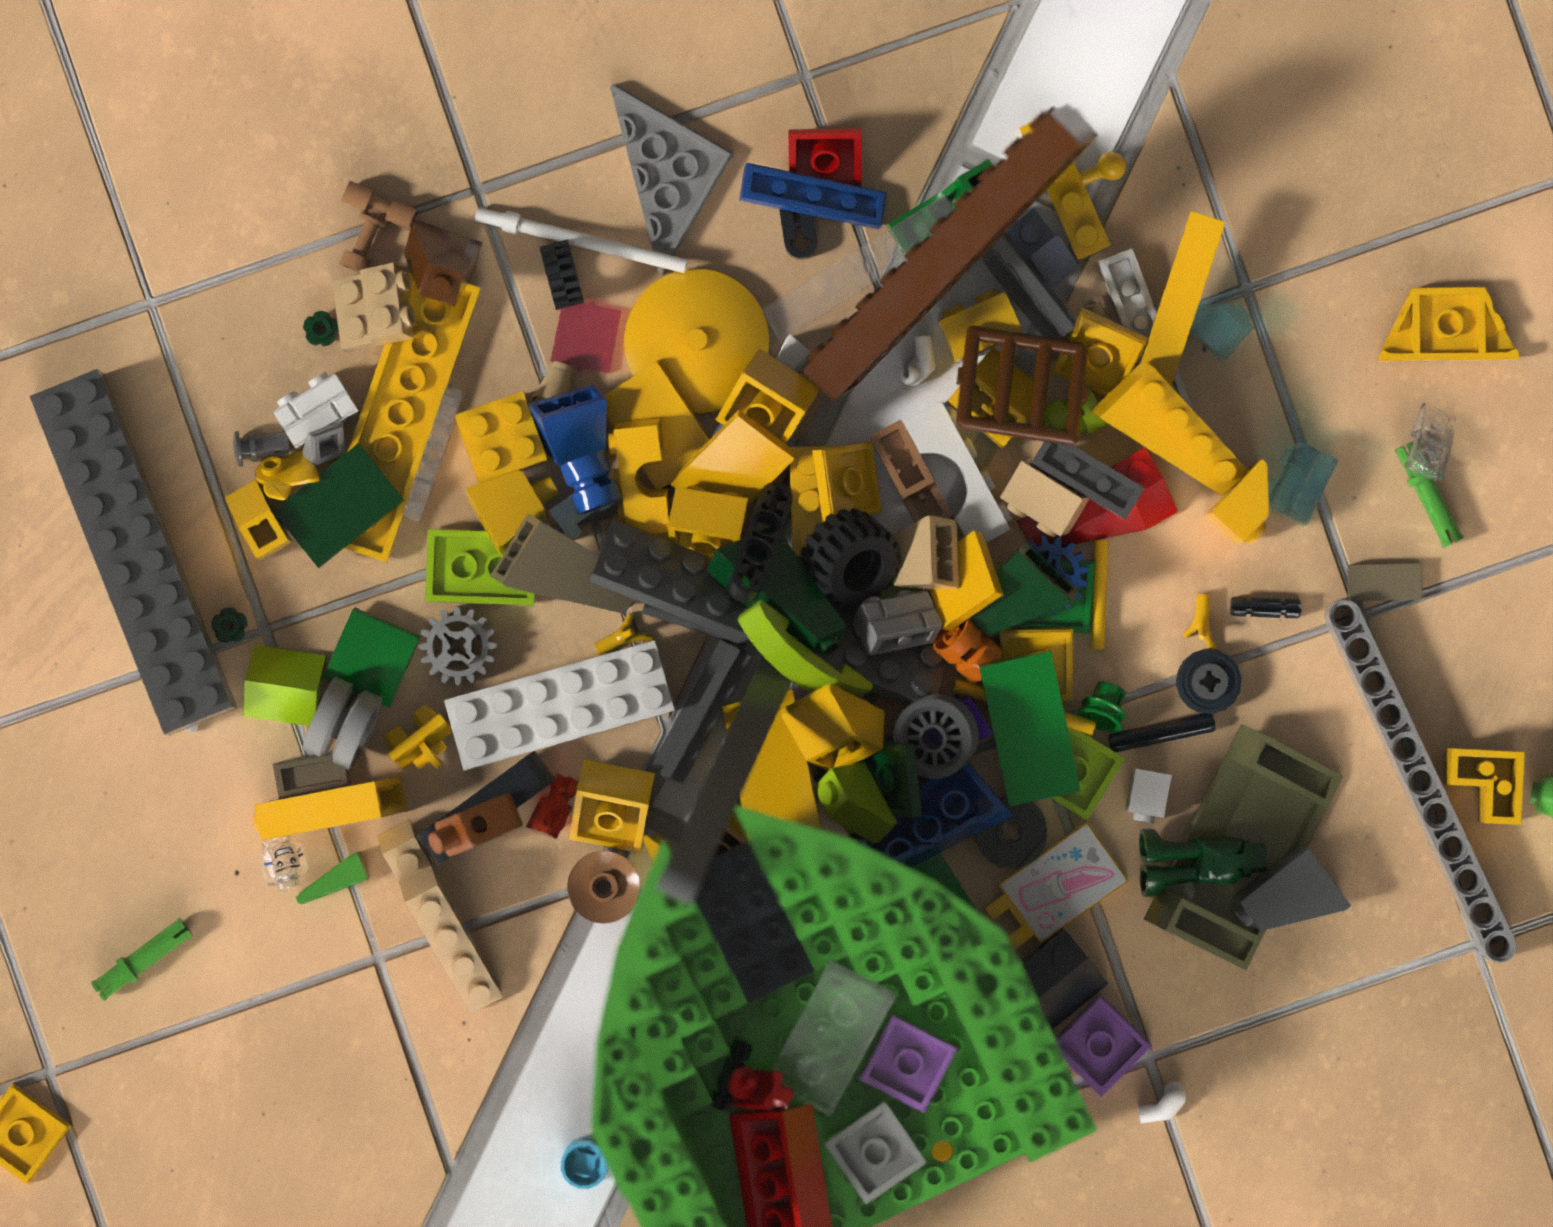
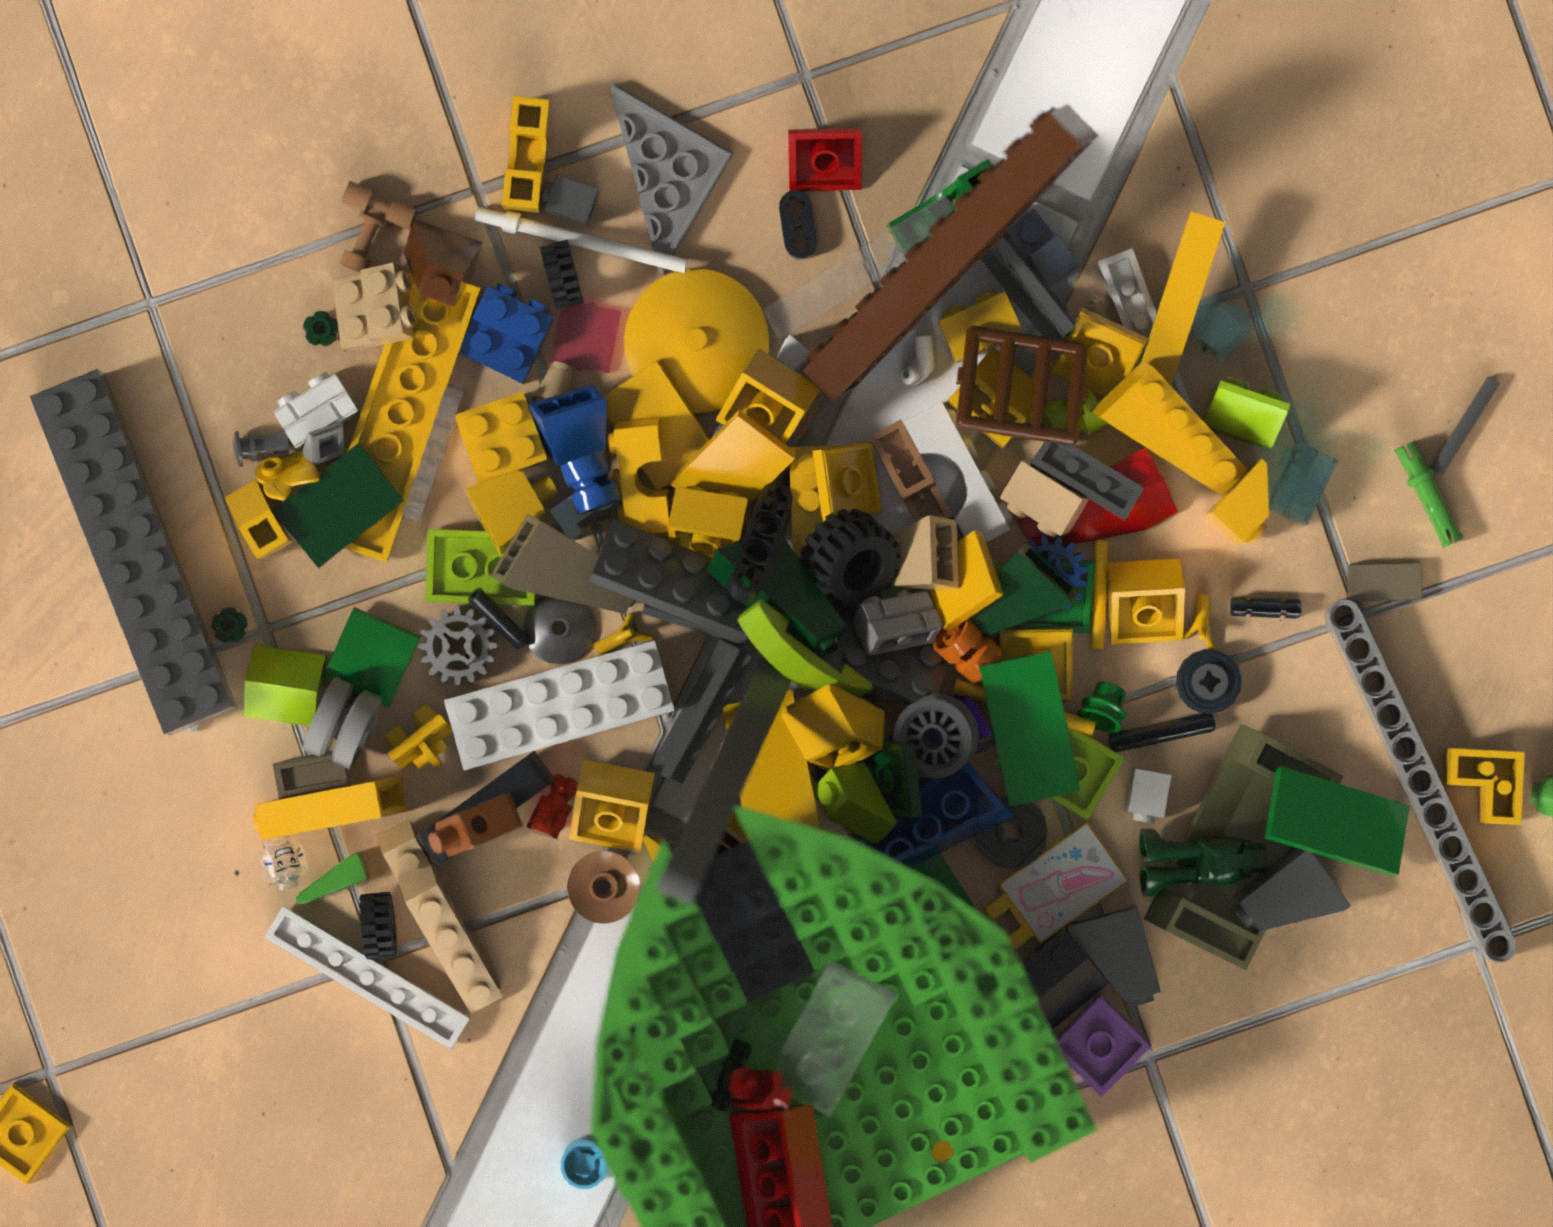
(141, 959): bright green pin -> none
(367, 977): none -> white plate
(378, 925): none -> black tyre
(498, 618): none -> black piece
(506, 332): none -> blue plate
(526, 154): none -> yellow arch
(559, 648): none -> flat silver dish
(570, 200): none -> dark grey brick
(812, 196): blue tile -> none
(875, 1152): light grey plate -> none
(908, 1062): medium lavender tile -> none
(1075, 205): yellow plate -> none
(1120, 952): none -> dark grey slope
(1145, 601): none -> yellow slope
(1167, 1106): white arm -> none
(1244, 413): none -> lime slope
(1337, 821): none -> green tile
(1432, 442): clear slope -> none
(1448, 327): yellow wing -> none
(1465, 425): none -> dark grey bar

